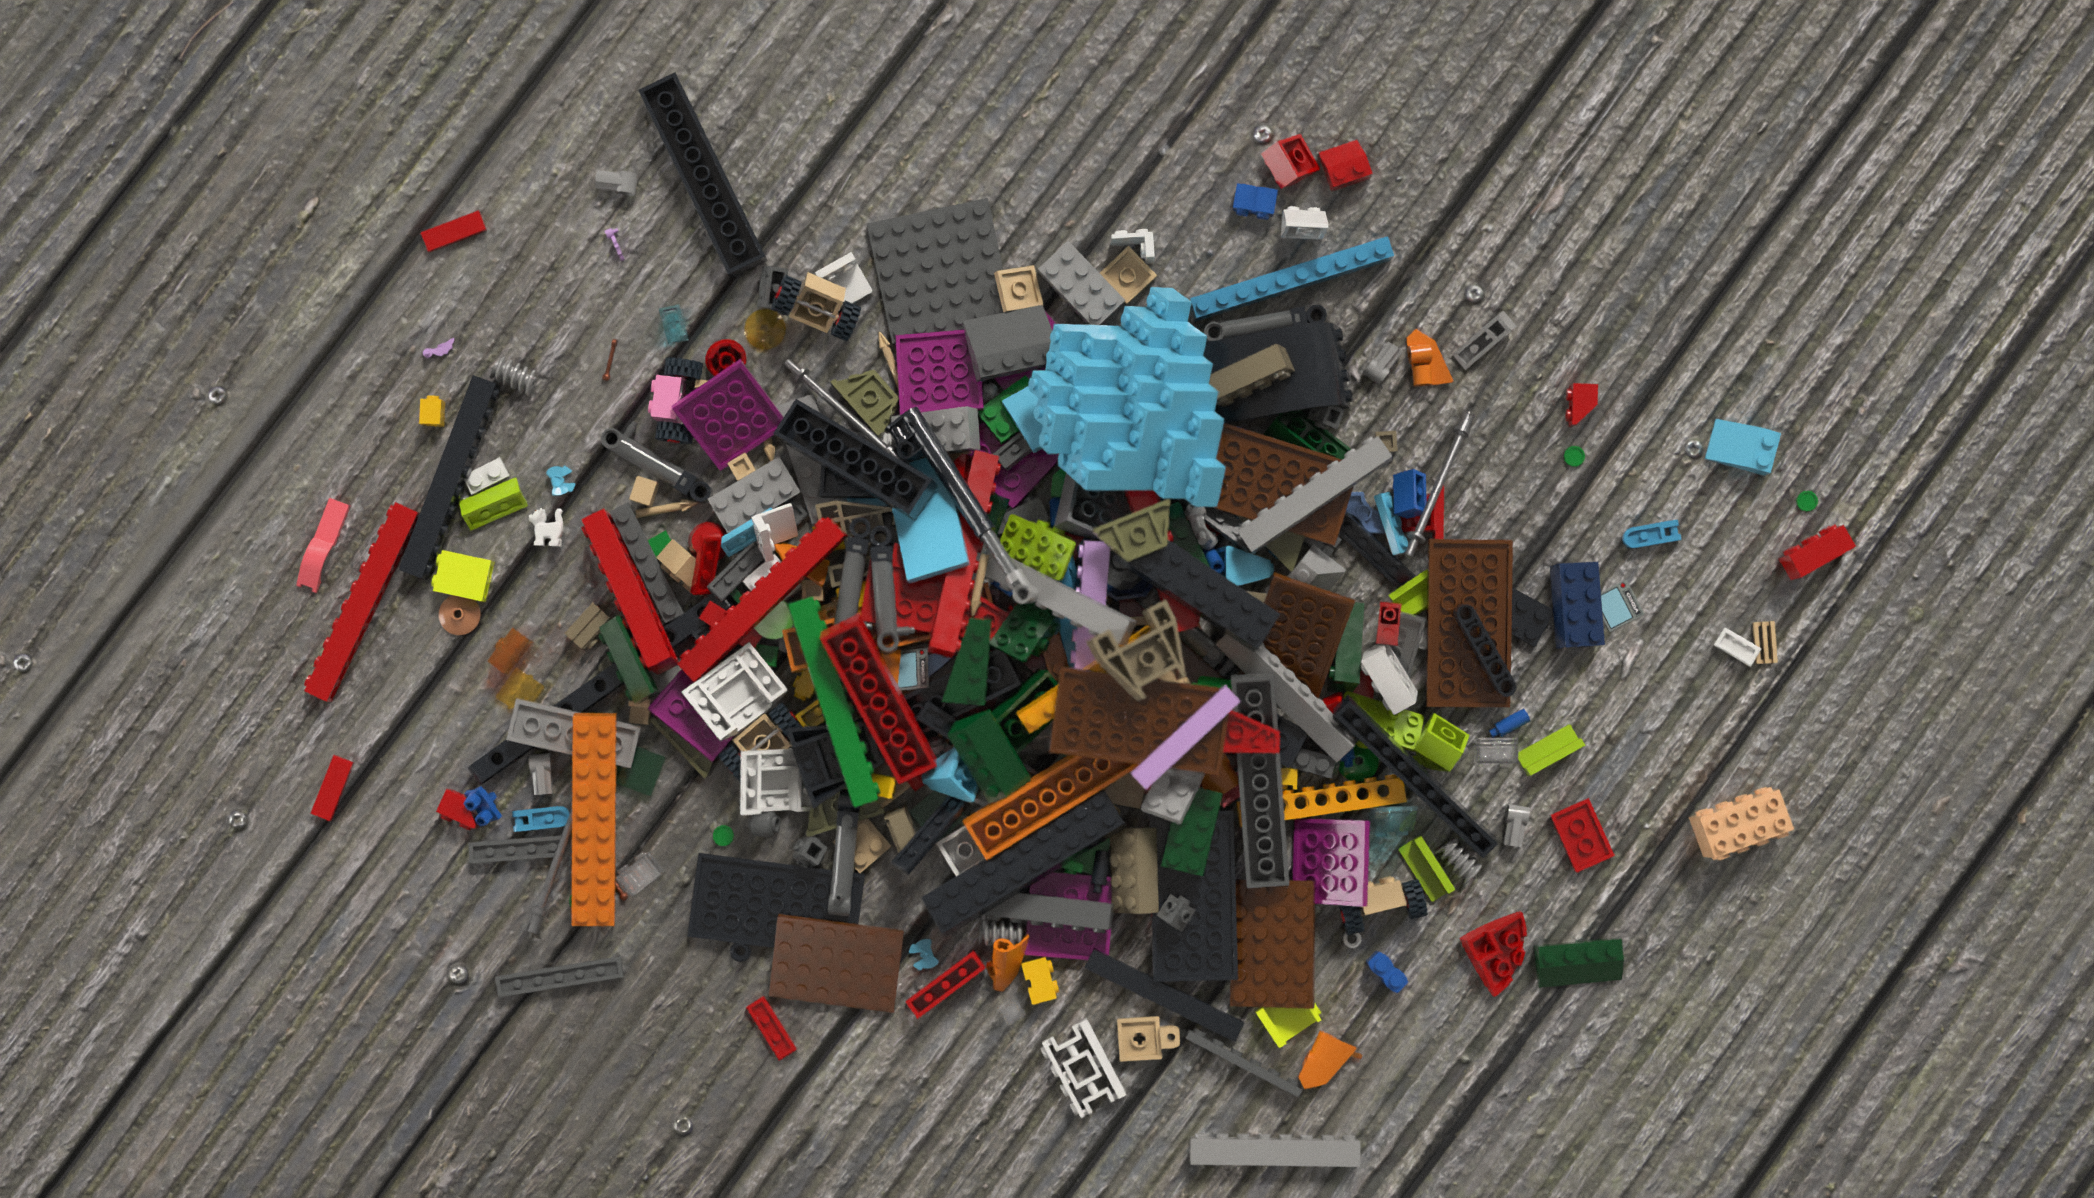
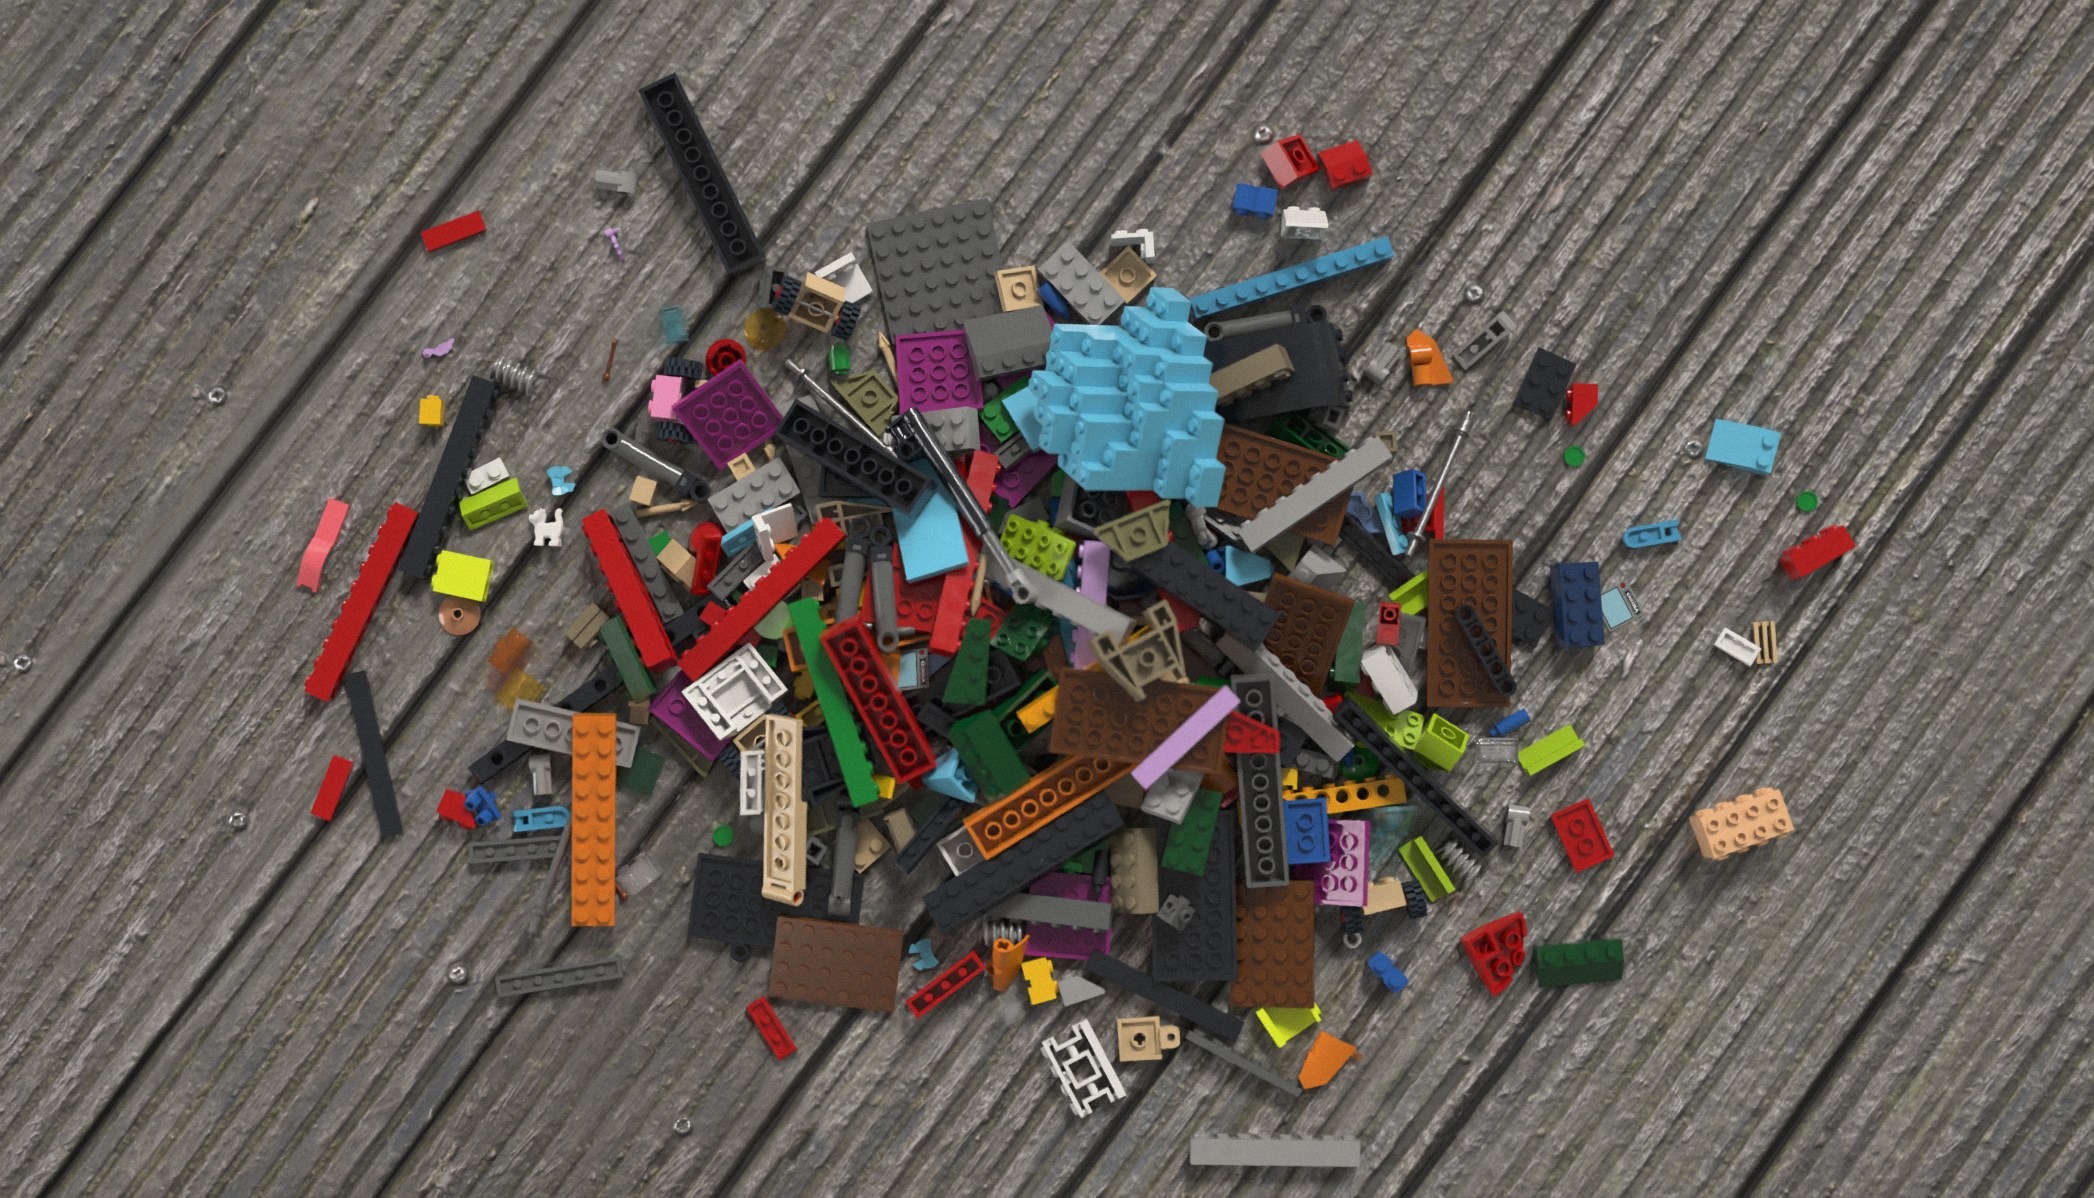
(374, 753): none -> black tile
(784, 812): none -> tan hinge
(839, 359): none -> green brick
(1053, 299): none -> blue cylinder
(1077, 989): none -> light grey slope
(1307, 831): none -> blue plate
(1544, 384): none -> black plate

